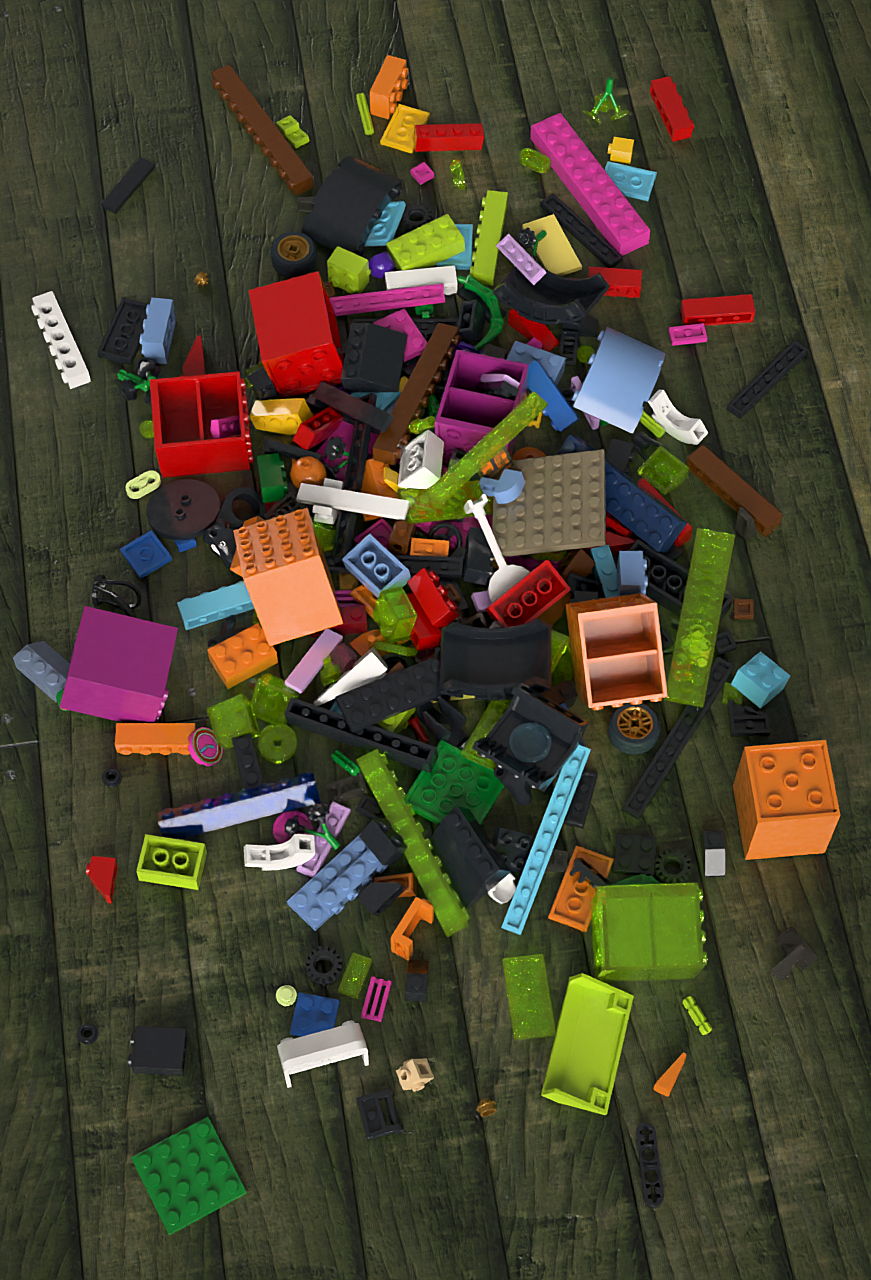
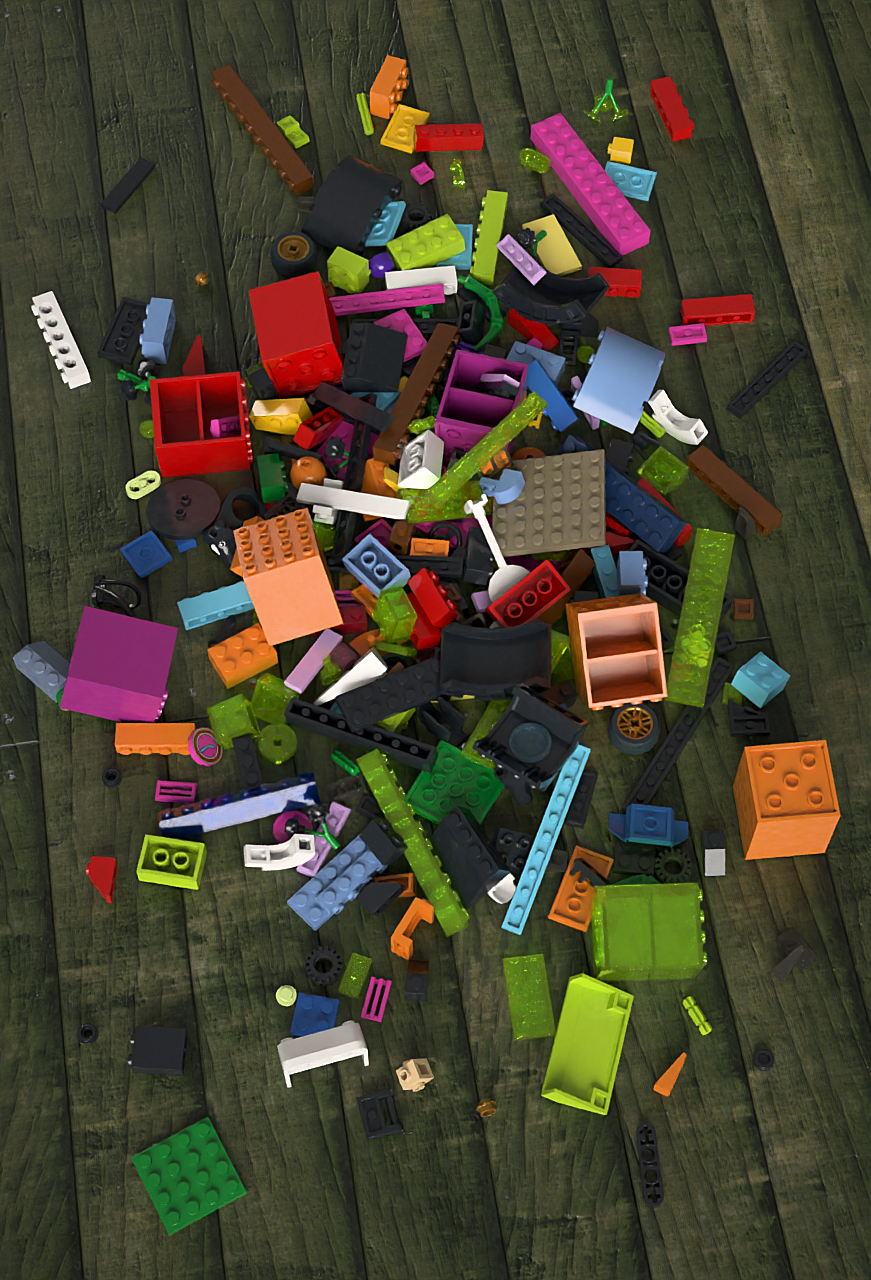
(177, 799): none -> dark pink tile
(419, 730): red piece -> none
(580, 583): black slope -> none
(648, 825): none -> blue piece
(763, 1059): none -> black tile

